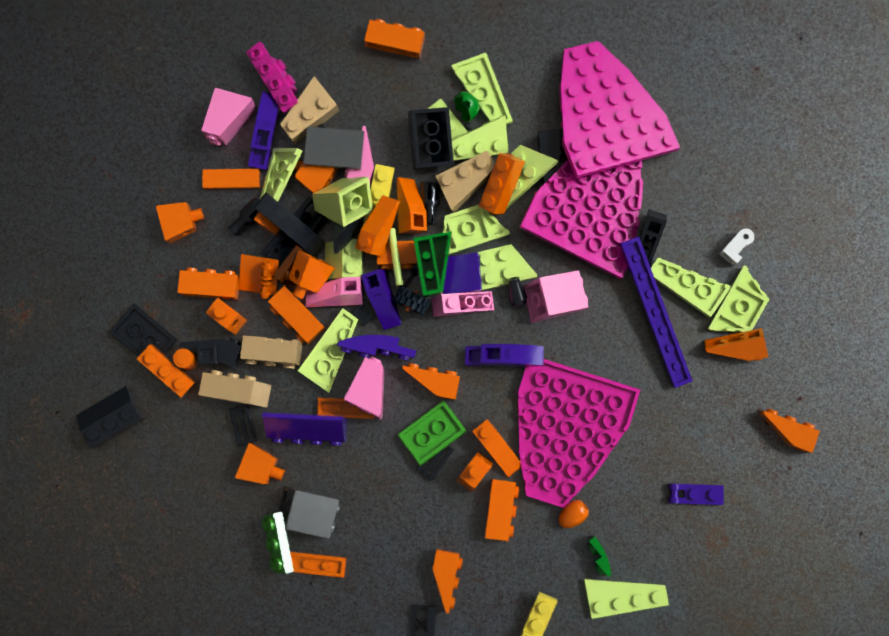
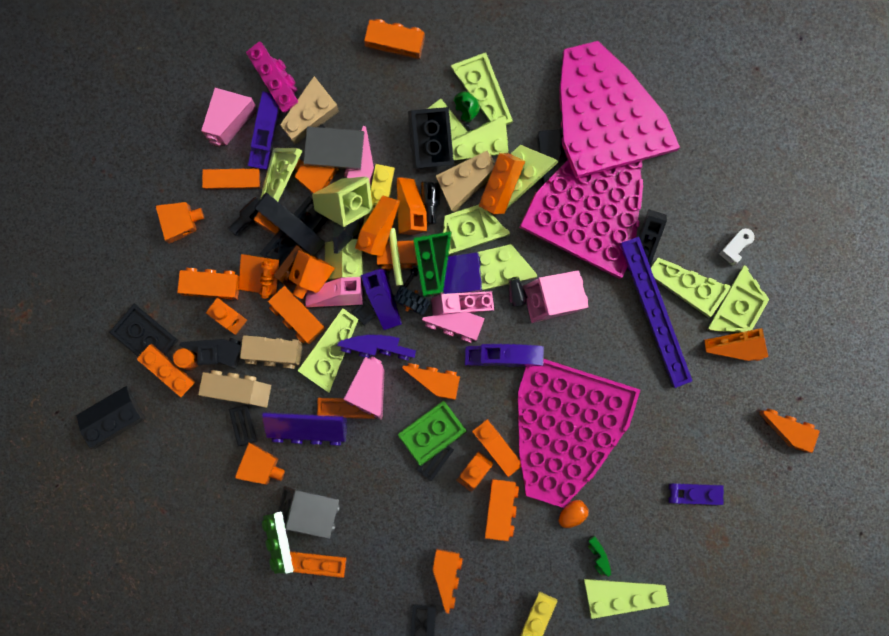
(460, 323): none -> bright pink slope

